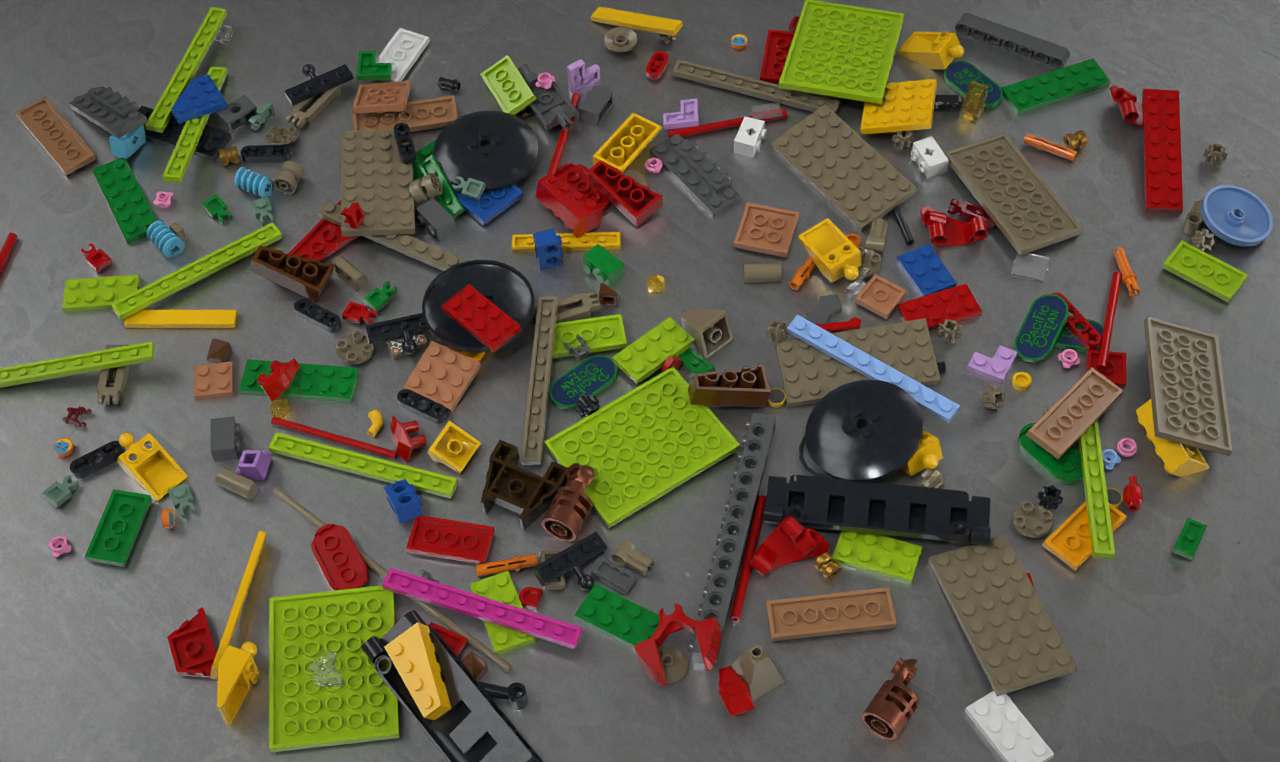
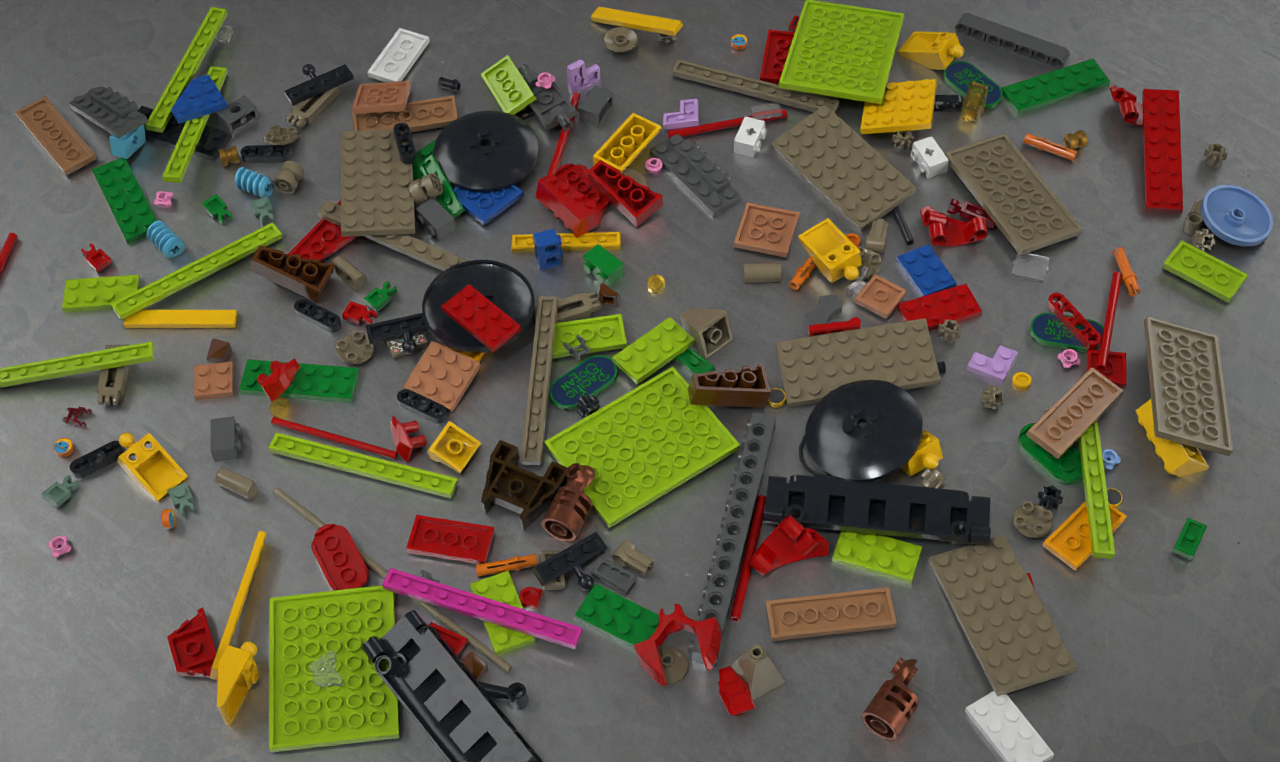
(118, 528): green plate -> none
(178, 231): dark tan tile -> none
(254, 464): medium lavender brick -> none
(264, 115): sand green plate -> none
(354, 215): red tile -> none
(370, 70): green plate -> none
(377, 422): yellow arm -> none
(403, 500): blue brick -> none
(417, 665): yellow wedge -> none
(471, 189): sand green plate -> none
(657, 65): red plate -> none
(672, 361): red tile -> none
(777, 332): dark tan gear -> none
(828, 567): pearl gold wheel -> none
(872, 367): light blue plate -> none
(1041, 328): tile -> none
(1127, 443): bright pink plate -> none
(1133, 494): red plant -> none

